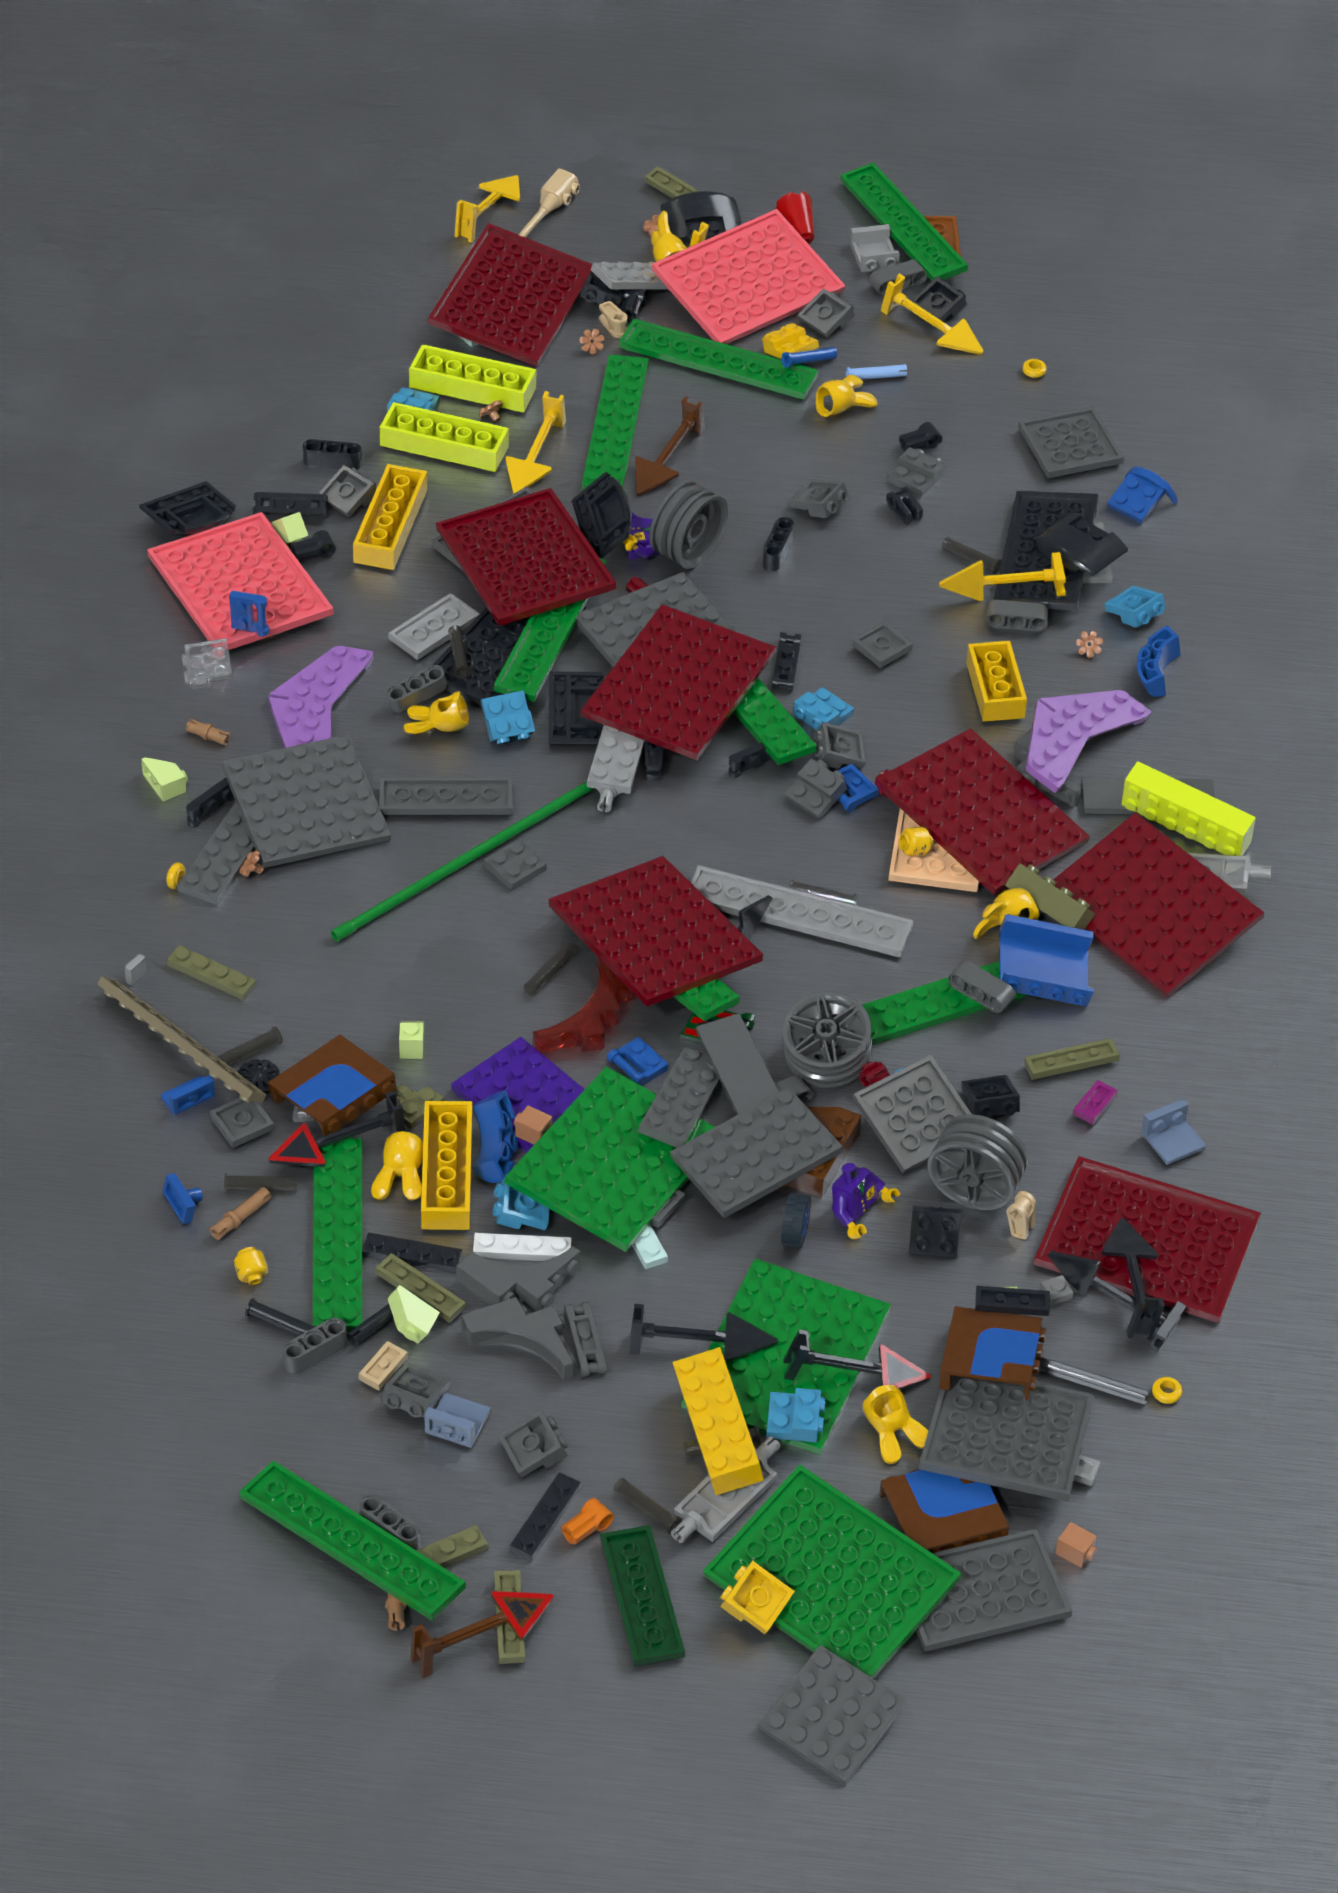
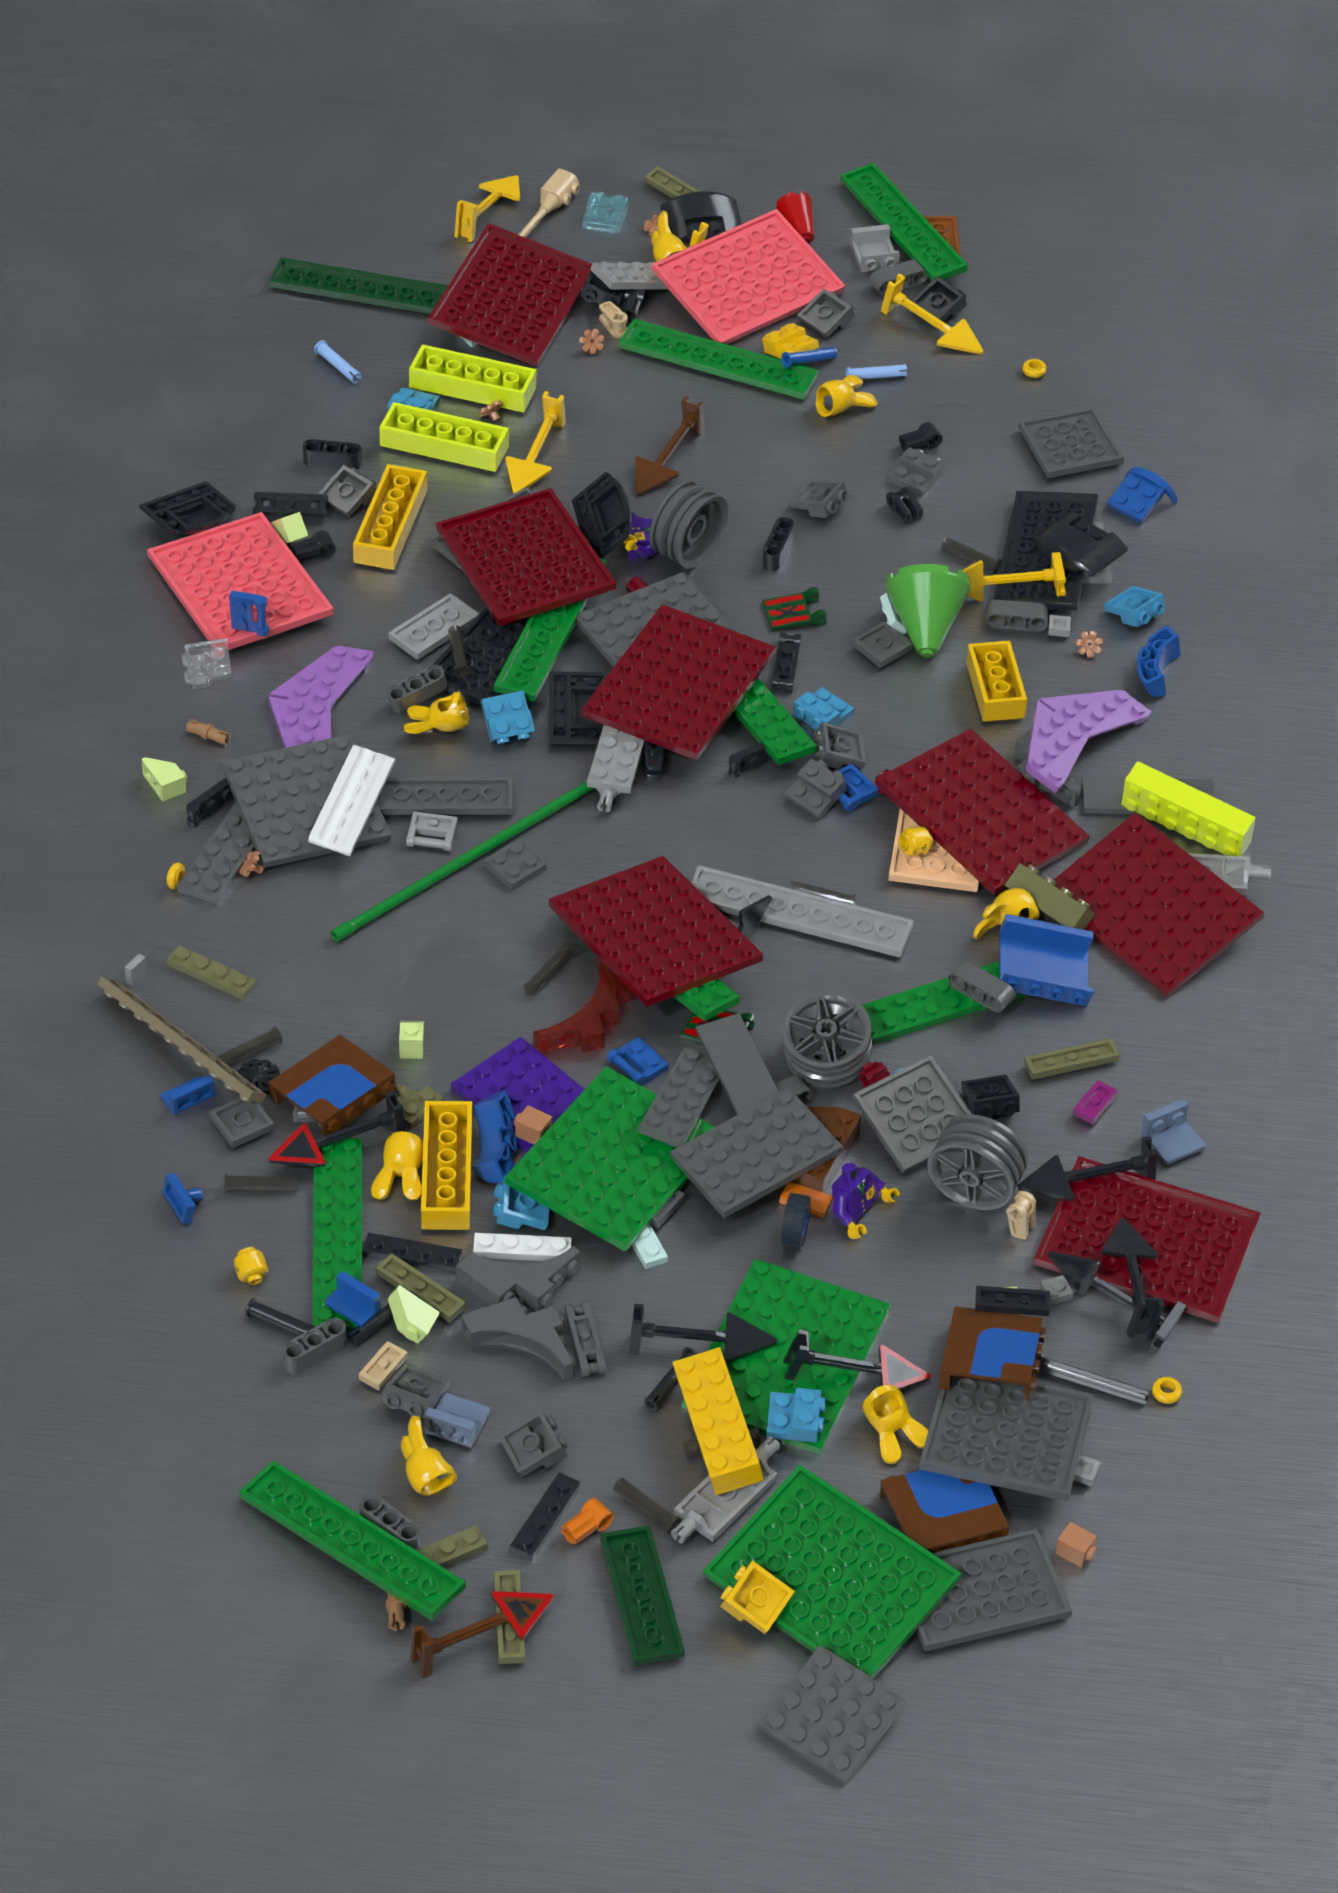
(233, 1218): medium nougat pin -> none
(337, 361): none -> light blue pin
(351, 800): none -> white plate
(354, 1300): none -> blue panel
(356, 285): none -> dark green plate
(424, 1463): none -> yellow piece
(432, 825): none -> light grey plate
(605, 212): none -> clear light blue plate
(616, 418): green plate -> none
(667, 1384): none -> black pin
(793, 610): none -> dark green flag
(819, 1201): none -> orange tile
(892, 615): none -> light aqua plate
(927, 602): none -> bright green cone
(934, 1231): black plate -> none
(1054, 1181): none -> black piece
(1059, 625): none -> light grey plate

